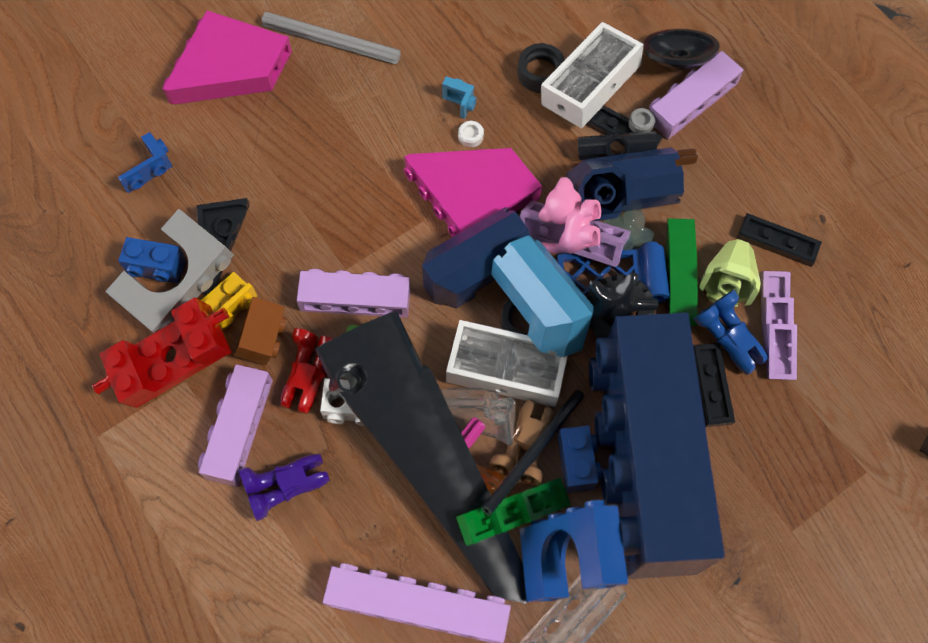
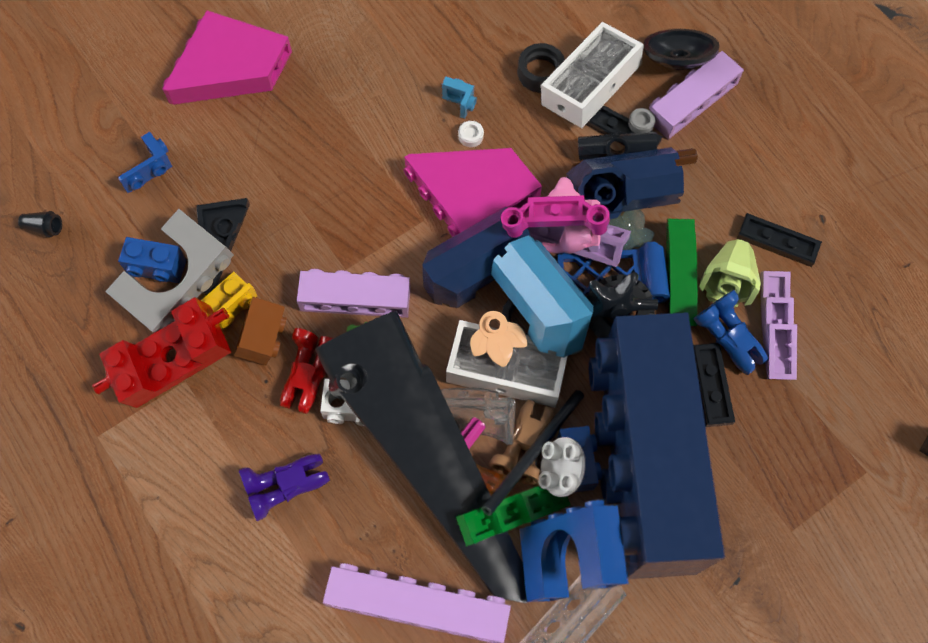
(41, 223): none -> black cone
(235, 426): lavender brick -> none
(331, 37): light grey axle -> none
(497, 342): none -> light nougat plate
(555, 212): none -> dark pink plate
(562, 466): none -> white dish

